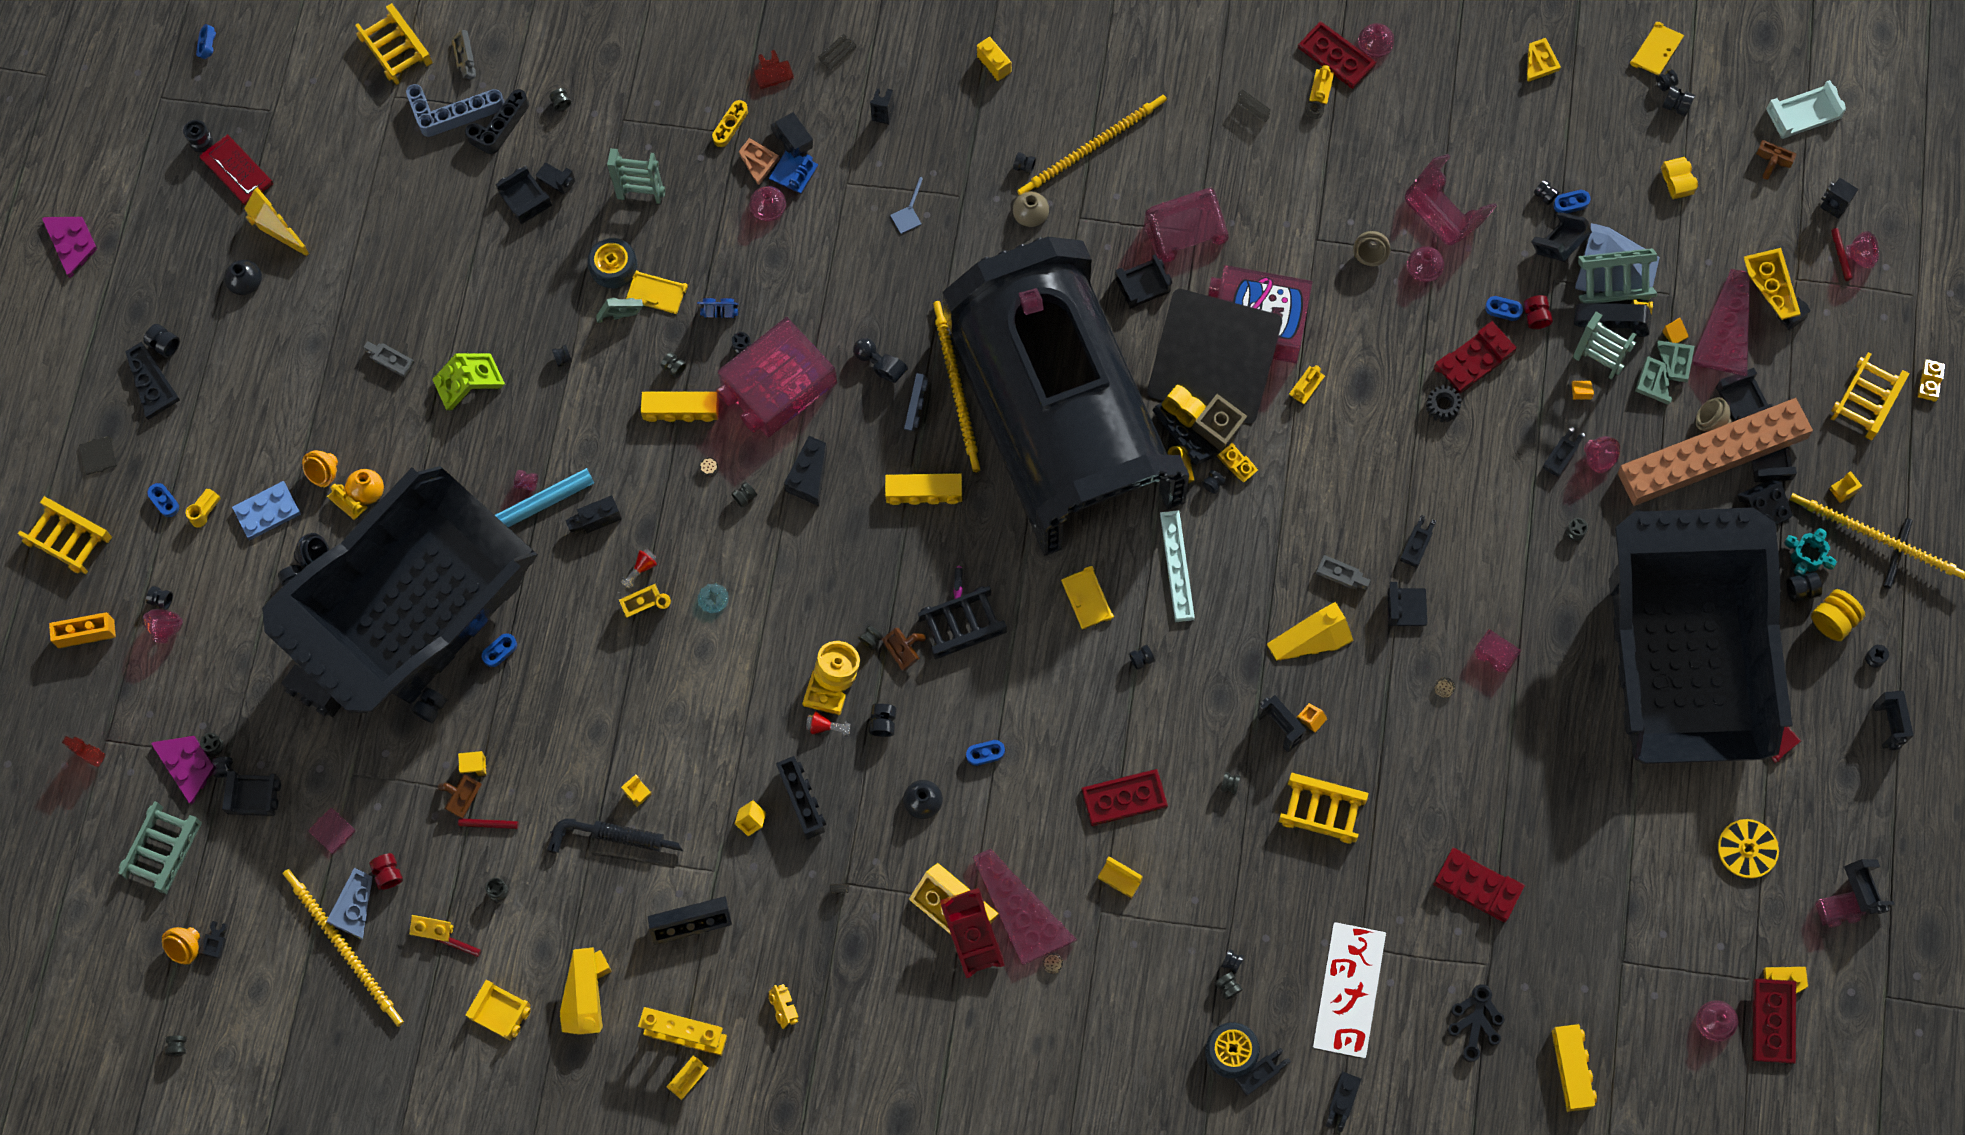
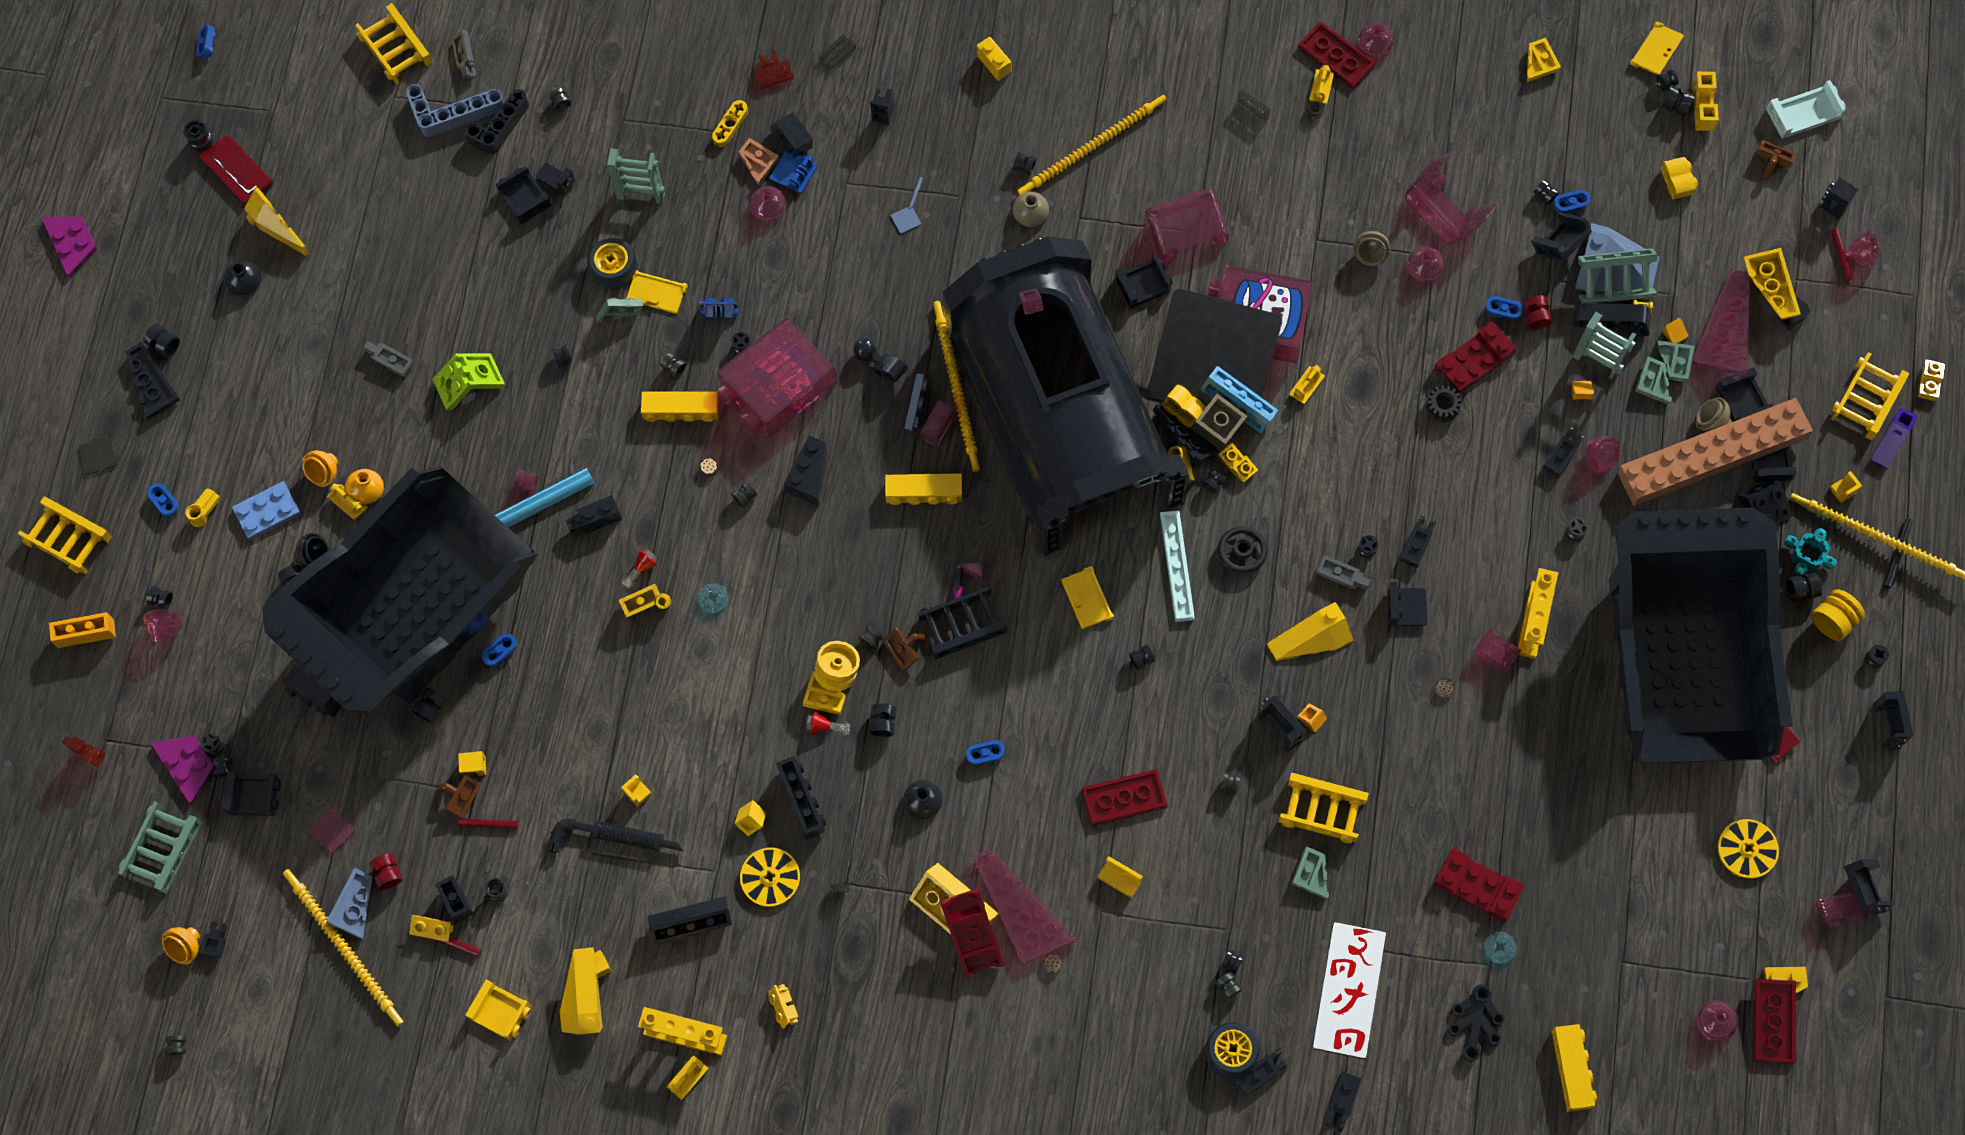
(454, 899): none -> black brick
(760, 889): none -> yellow piece
(937, 423): none -> clear pink brick
(973, 570): none -> clear pink slope
(1240, 397): none -> dark azure fence
(1252, 536): none -> black wheel
(1311, 873): none -> sand green wing
(1368, 542): none -> black wheel
(1500, 956): none -> clear light blue gear
(1537, 612): none -> yellow fence
(1704, 108): none -> yellow arch
(1893, 438): none -> dark purple slope

